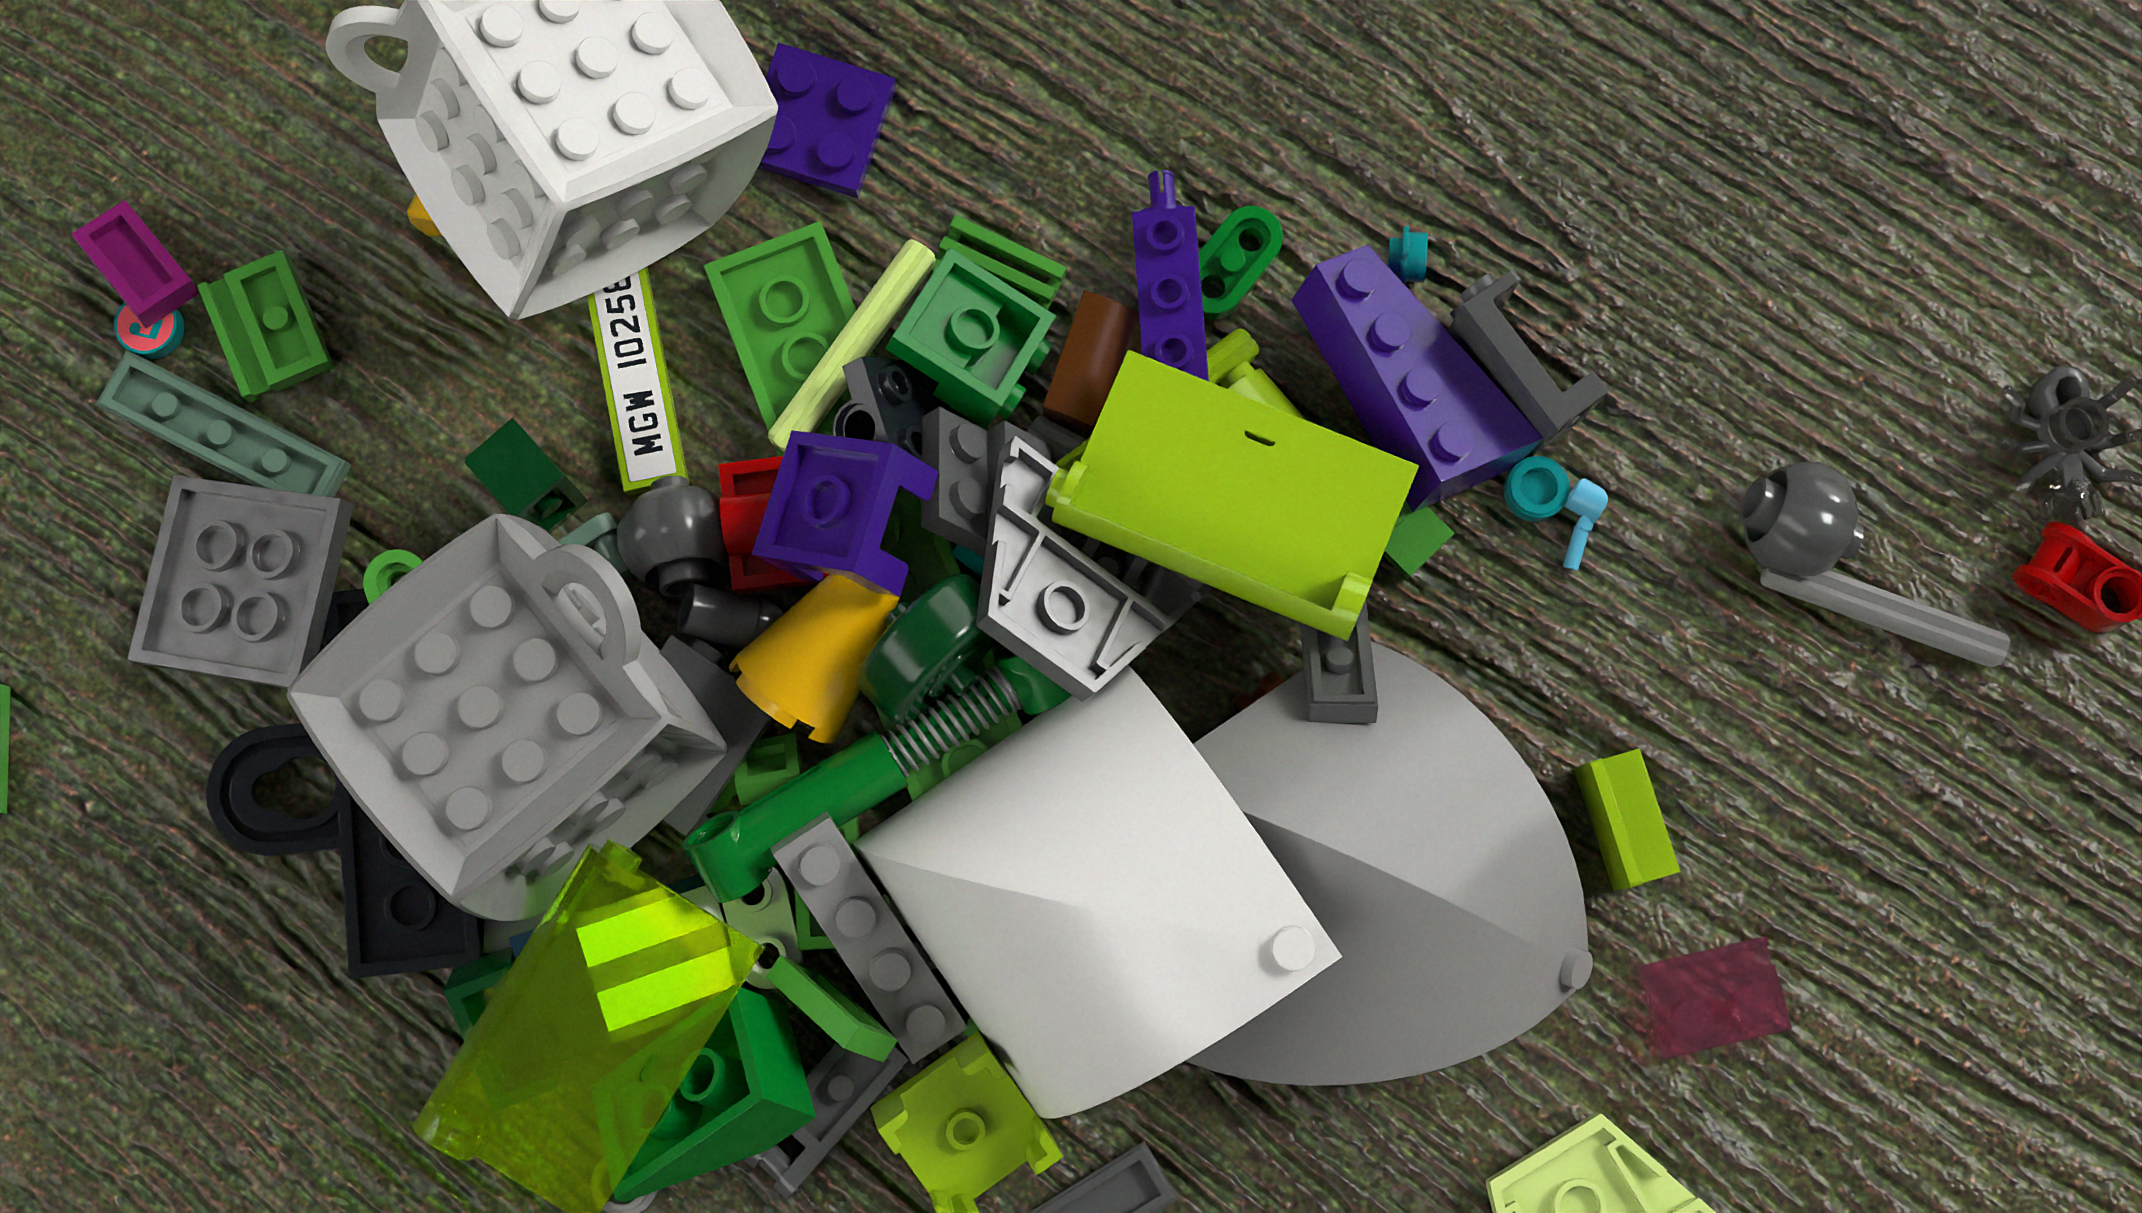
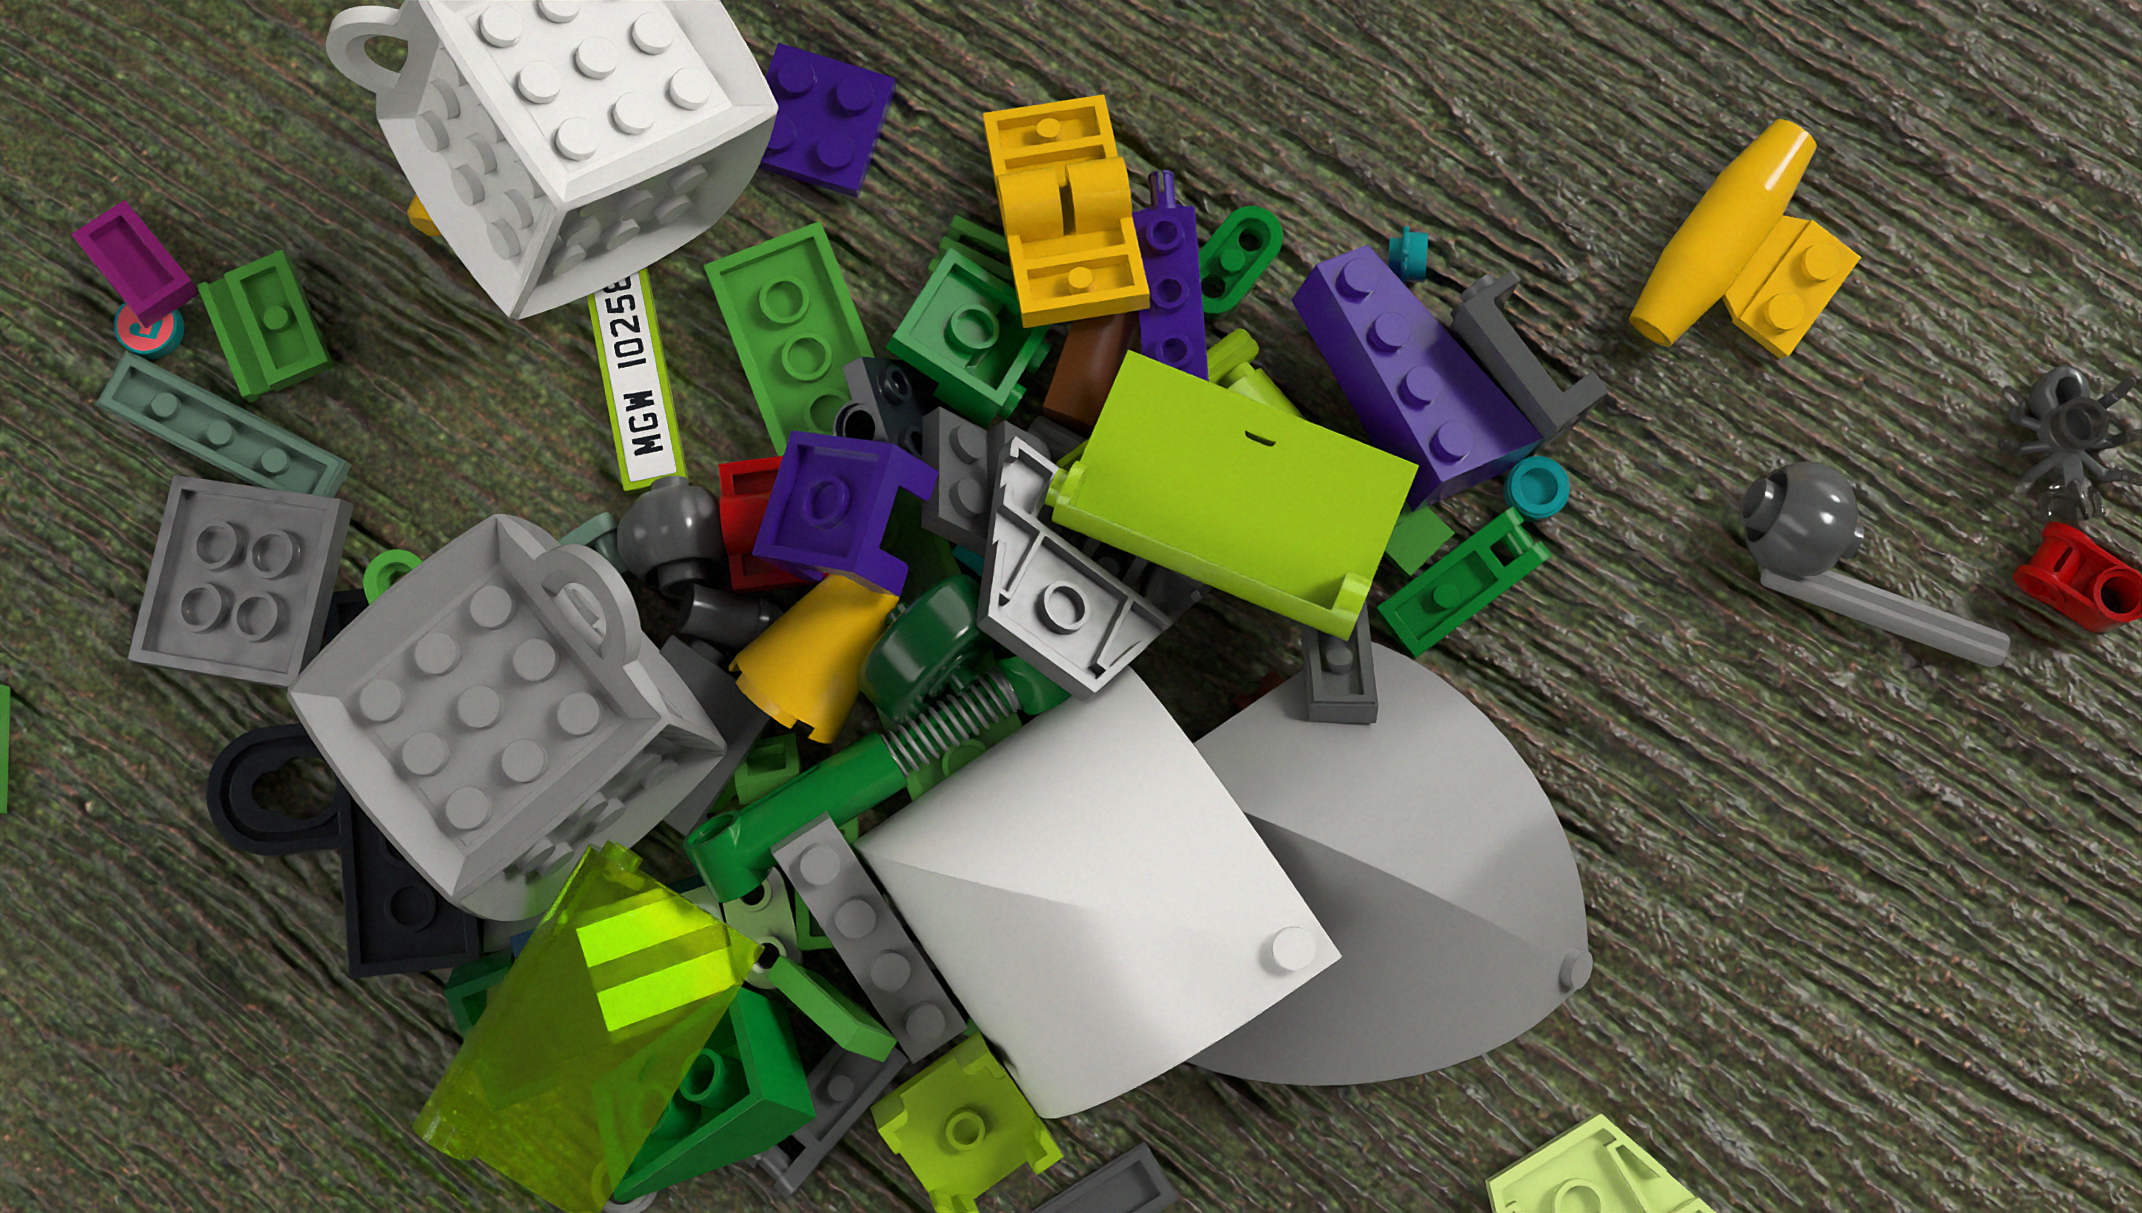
(525, 478): dark green panel -> none
(856, 340): yellowish green axle -> none
(1066, 211): none -> yellow plate
(1460, 585): none -> green plate
(1588, 502): medium azure hand -> none
(1626, 820): lime panel -> none
(1713, 997): clear pink plate -> none
(1742, 248): none -> yellow plate

